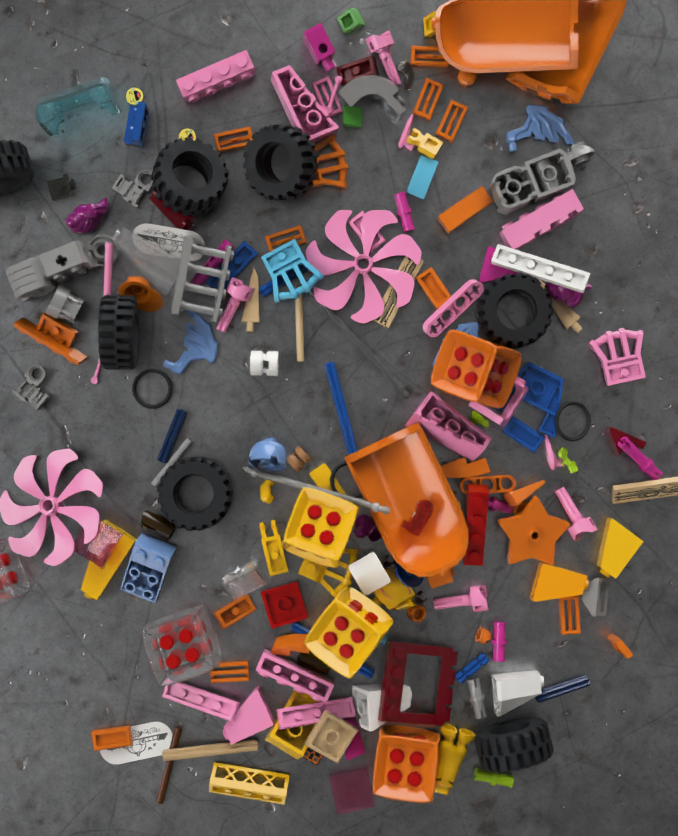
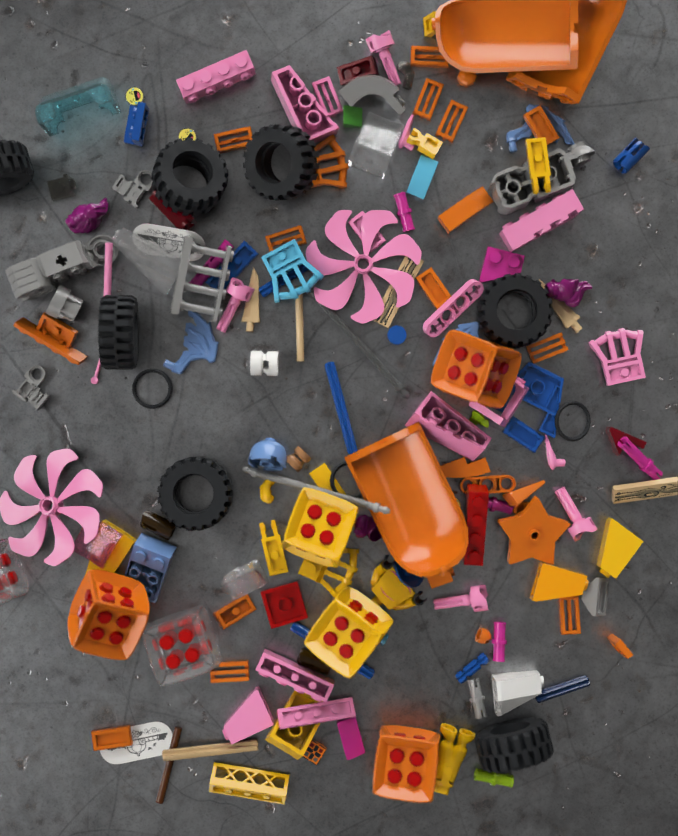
(108, 615): none -> orange piece
(139, 287): orange piece -> none
(171, 436): dark blue axle -> none
(177, 455): light grey bar -> none
(202, 700): bright pink tile -> none
(291, 642): orange slope -> none
(316, 39): dark pink torso -> none
(331, 736): tan plate -> none
(338, 79): bright pink hinge -> none
(350, 20): bright green slope -> none
(352, 790): clear pink plate -> none
(367, 701): white slope -> none
(369, 573): white sticker -> none
(375, 145): none -> clear slope
(394, 679): dark red hinge -> none
(396, 335): none -> blue tile
(416, 613): orange tile -> none
(419, 518): clear red leg -> none
(538, 163): none -> yellow hinge
(540, 268): white plate -> none
(541, 125): none -> orange tile
(561, 342): none -> orange tile
(570, 464): lime piece -> none
(630, 155): none -> blue arm

